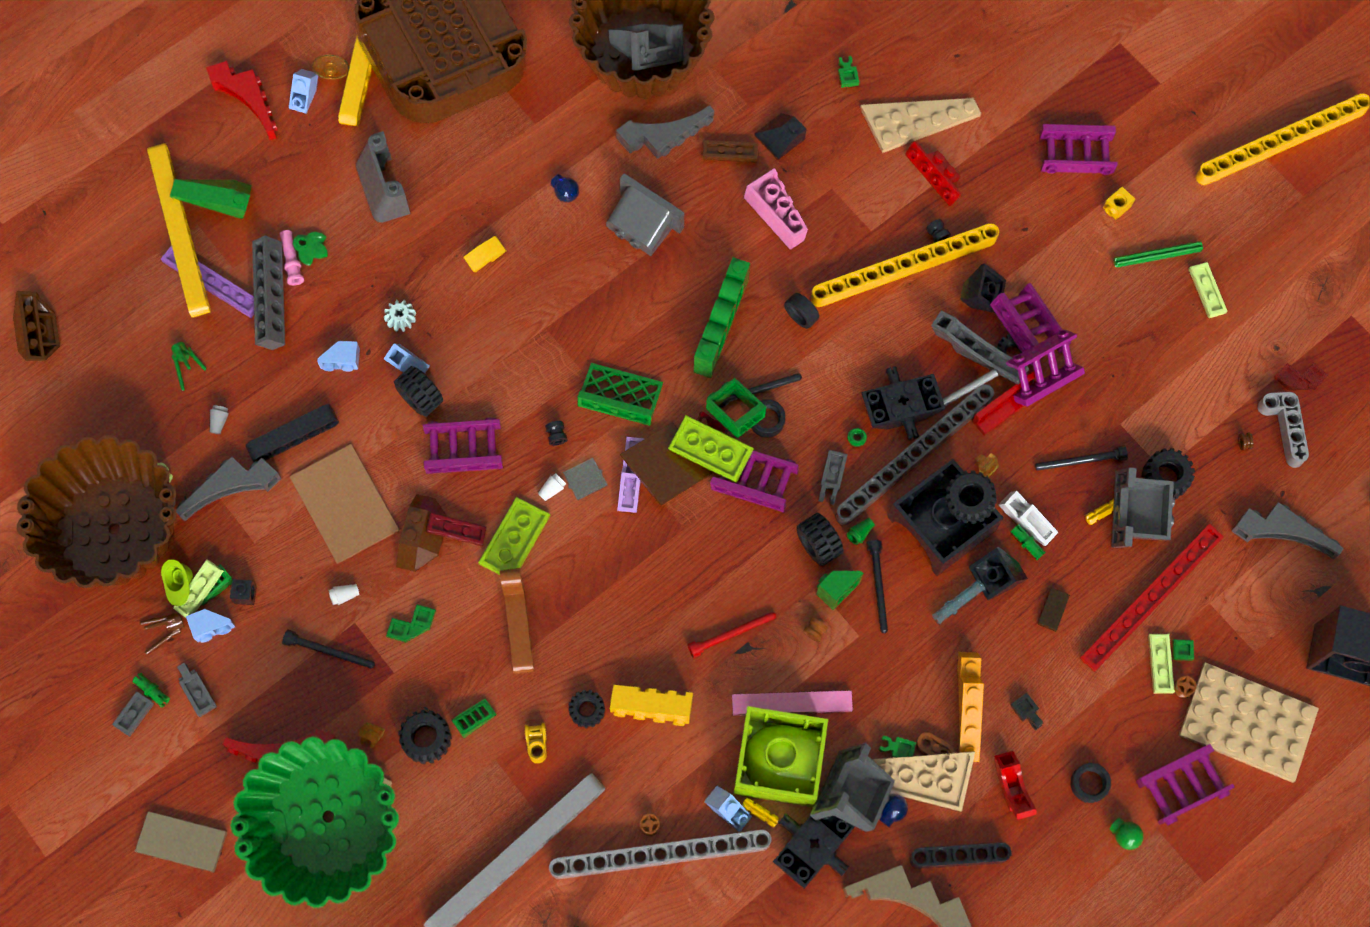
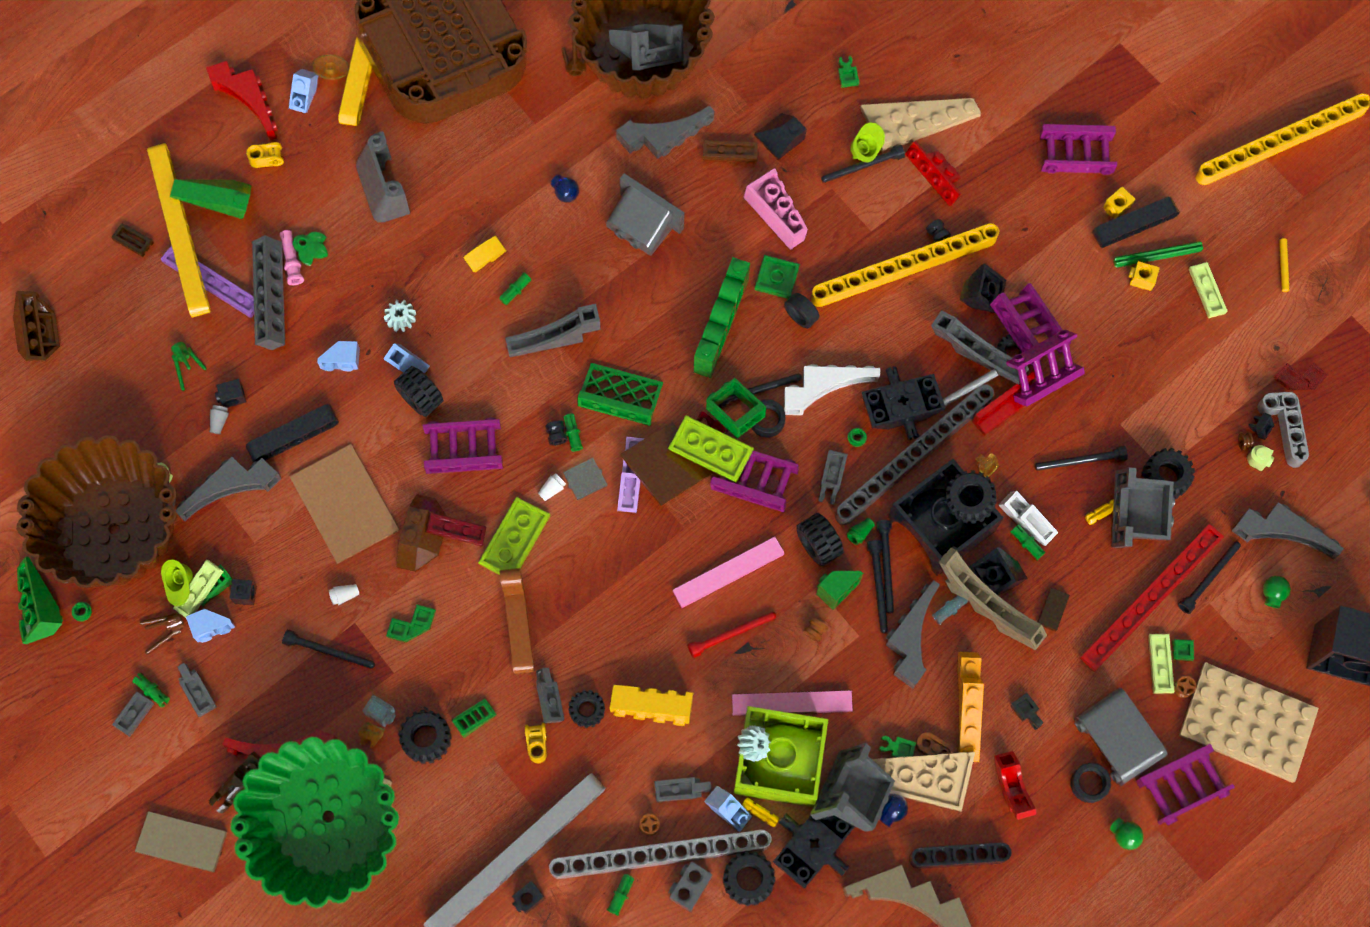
(38, 606): none -> green wedge
(78, 607): none -> green plate
(144, 247): none -> dark brown tile
(230, 393): none -> black brick
(234, 783): none -> dark brown plate
(266, 155): none -> yellow piece
(379, 711): none -> clear light blue brick
(515, 289): none -> green axle
(531, 889): none -> black brick
(549, 697): none -> dark grey hinge
(557, 334): none -> dark grey arch
(573, 432): none -> green axle
(575, 66): none -> reddish brown plant
(620, 894): none -> green axle
(680, 789): none -> dark grey hinge
(694, 888): none -> dark grey brick
(728, 572): none -> bright pink tile
(753, 743): none -> light aqua gear
(761, 865): none -> black tyre
(777, 277): none -> green tile
(823, 380): none -> white arch
(868, 142): none -> lime piece
(884, 528): none -> black piece
(895, 153): none -> black piece
(907, 638): none -> dark grey arch
(987, 603): none -> dark tan arch
(1121, 735): none -> dark grey windscreen
(1135, 222): none -> black beam
(1148, 270): none -> yellow brick
(1188, 604): none -> black piece
(1260, 457): none -> yellowish green plate
(1263, 426): none -> black tile
(1276, 590): none -> green piece
(1284, 265): none -> yellow bar

